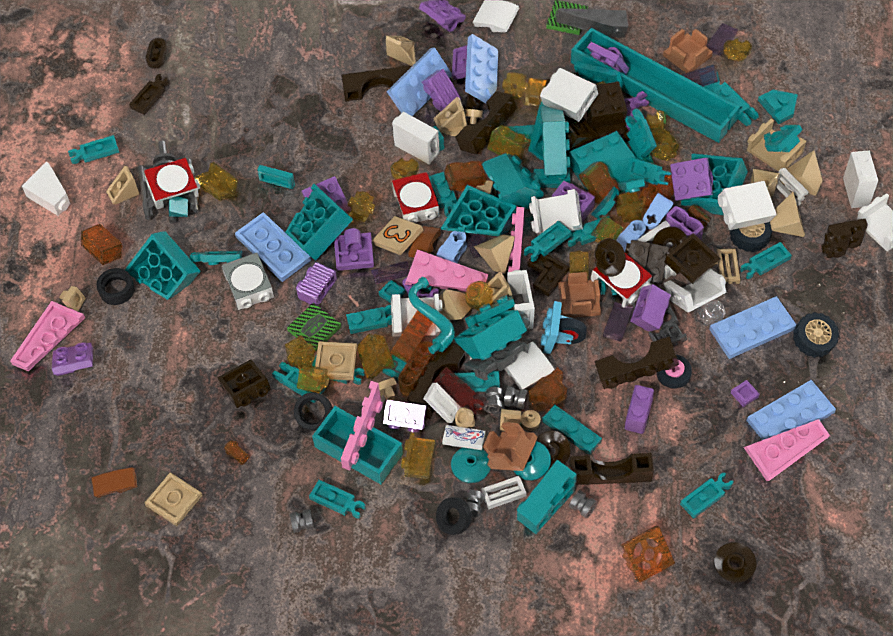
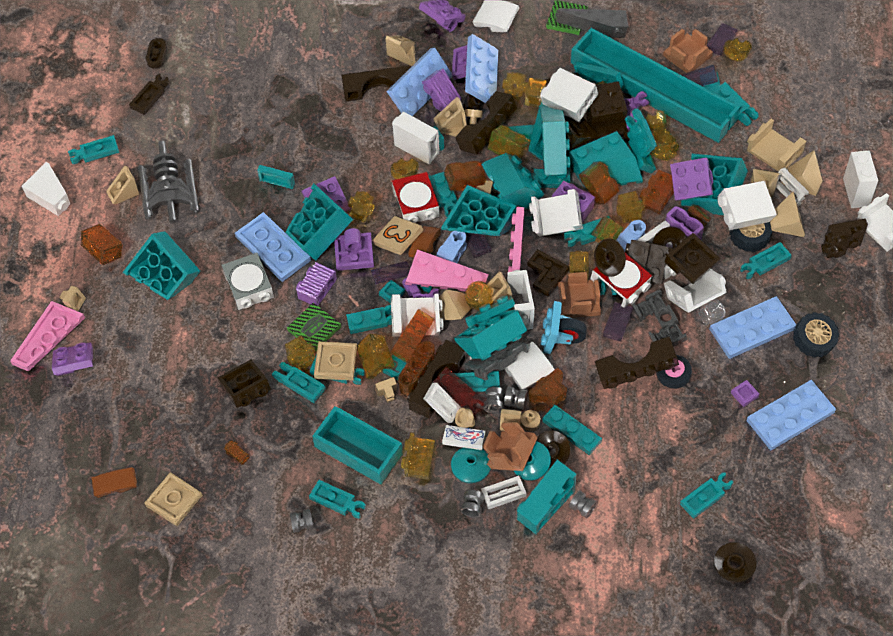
(115, 298): black tyre -> none
(171, 181): panel -> none
(178, 207): slope -> none
(215, 257): teal plate -> none
(218, 182): clear yellow bracket -> none
(302, 401): black tyre -> none
(312, 378): clear yellow brick -> none
(362, 424): bright pink wing -> none
(405, 415): bracket -> none
(447, 333): teal animal -> none
(464, 516): black tyre -> none
(496, 252): tan slope -> none
(548, 240): teal plate -> none
(606, 204): teal tile -> none
(610, 57): medium lavender plate -> none
(630, 185): teal hinge -> none
(633, 469): dark brown arch -> none
(639, 409): medium lavender brick -> none
(648, 171): teal plate -> none
(650, 308): medium lavender brick -> none
(657, 209): light blue piece -> none
(666, 558): clear orange piece -> none
(729, 278): tan tile -> none
(779, 104): teal plate -> none
(783, 140): teal plate -> none
(784, 449): bright pink wing -> none

